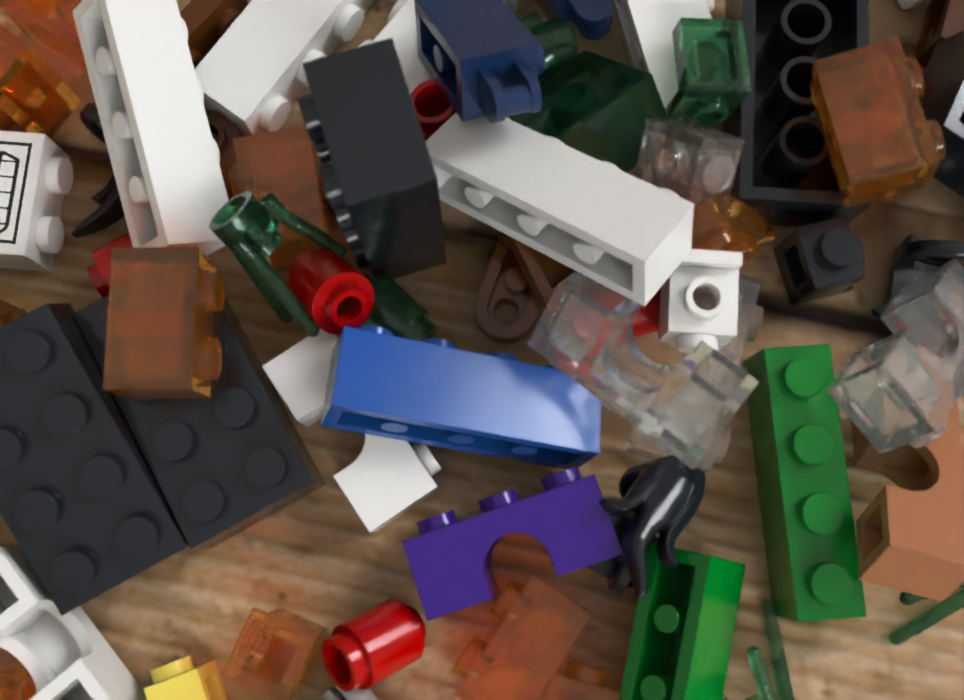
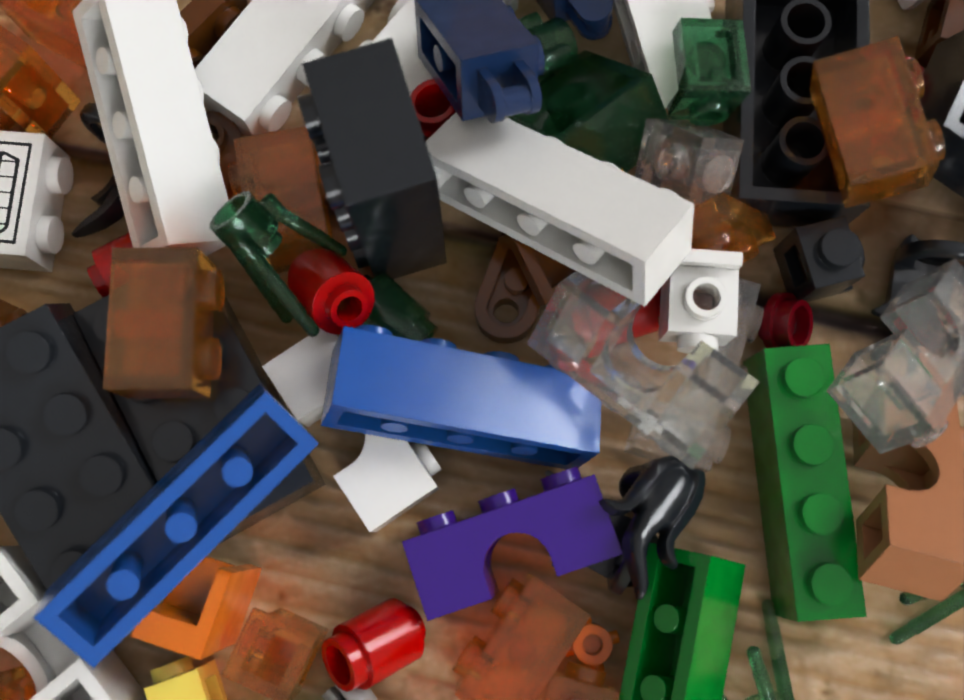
(174, 526): none -> blue brick
(202, 610): none -> orange panel
(594, 645): none -> orange piece
(786, 321): none -> dark red plate

